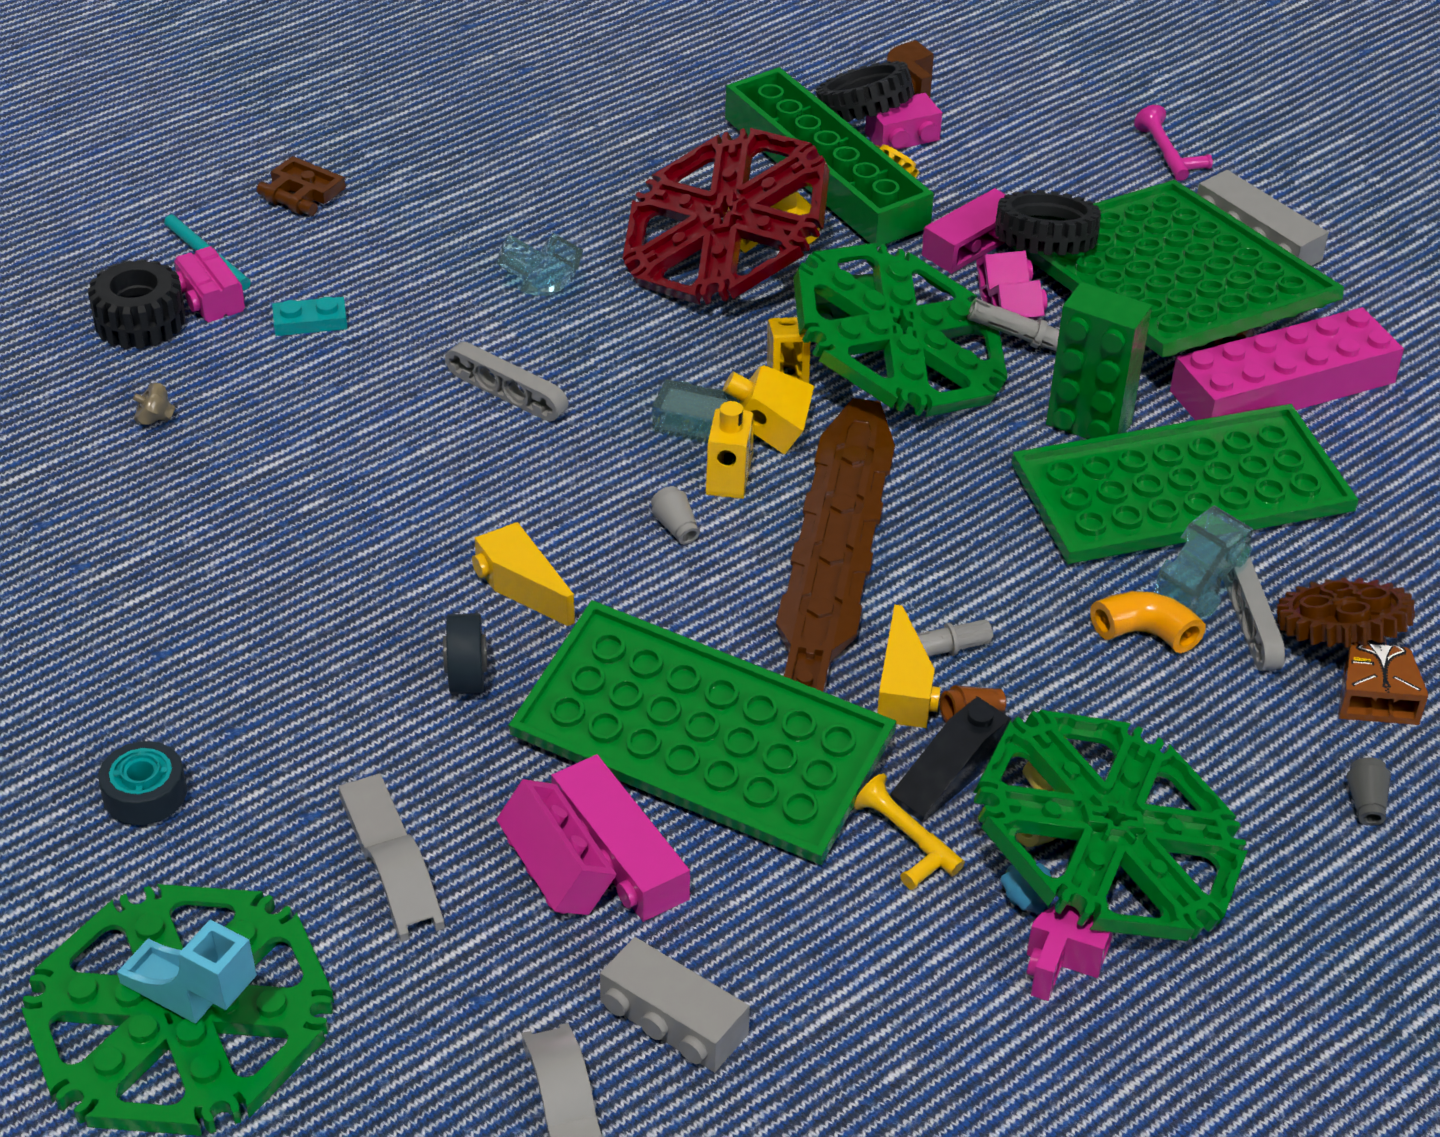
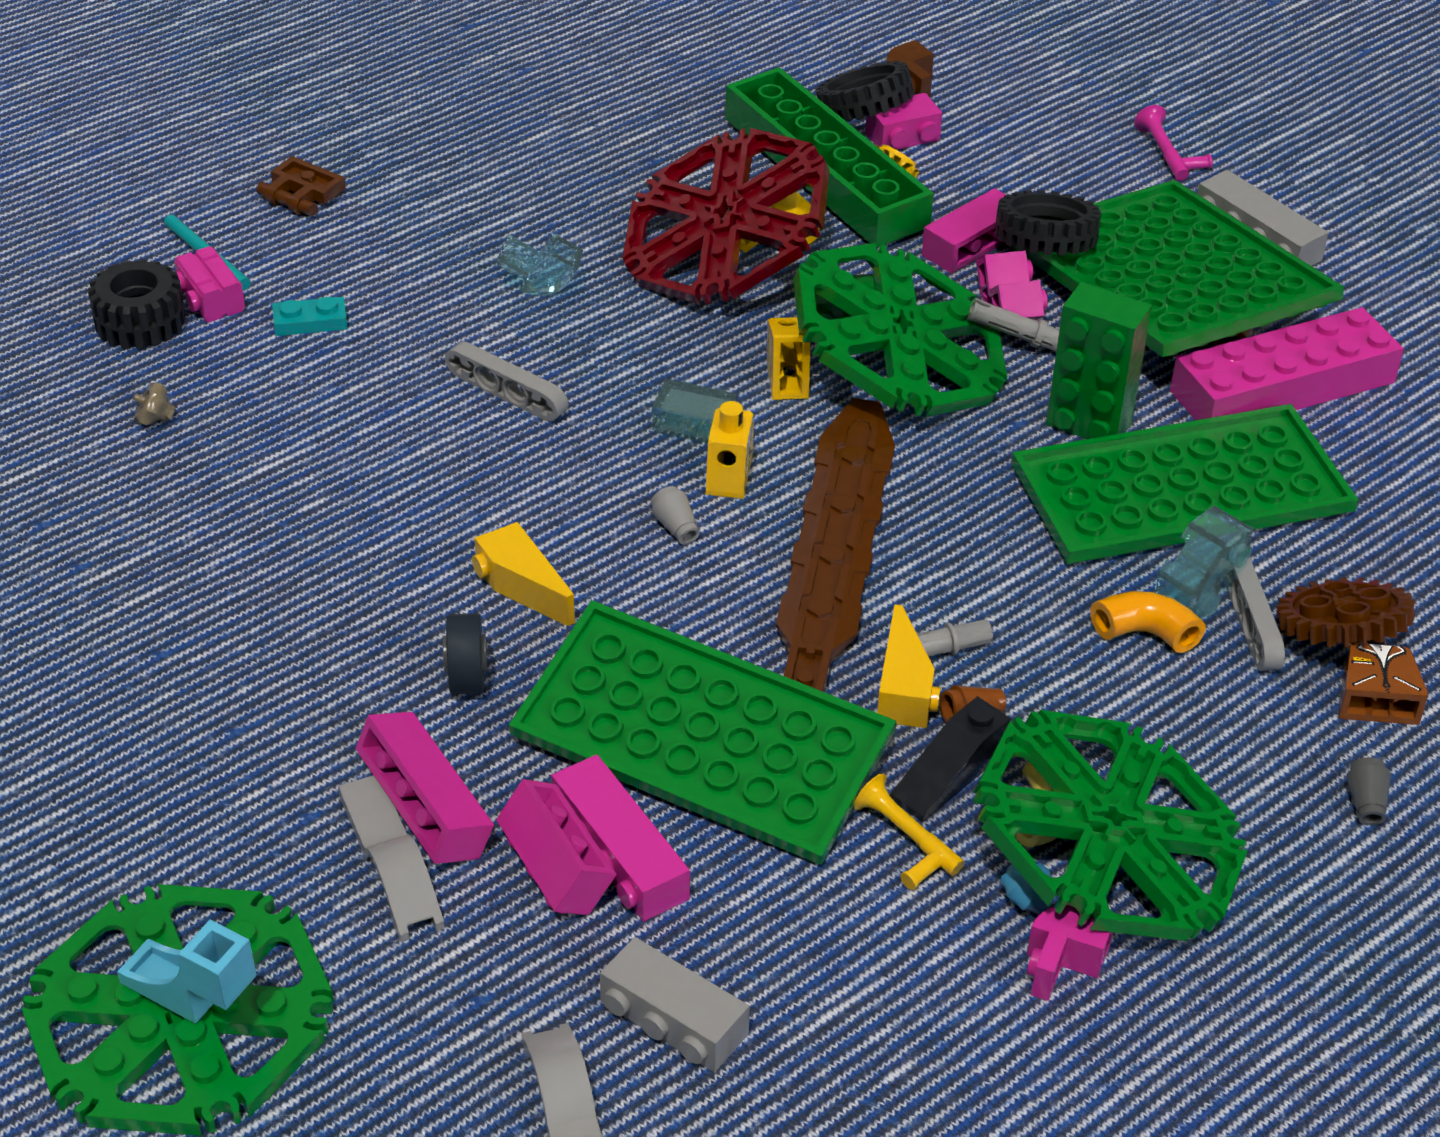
(142, 783): black wheel -> none
(424, 787): none -> dark pink brick
(777, 402): yellow torso -> none

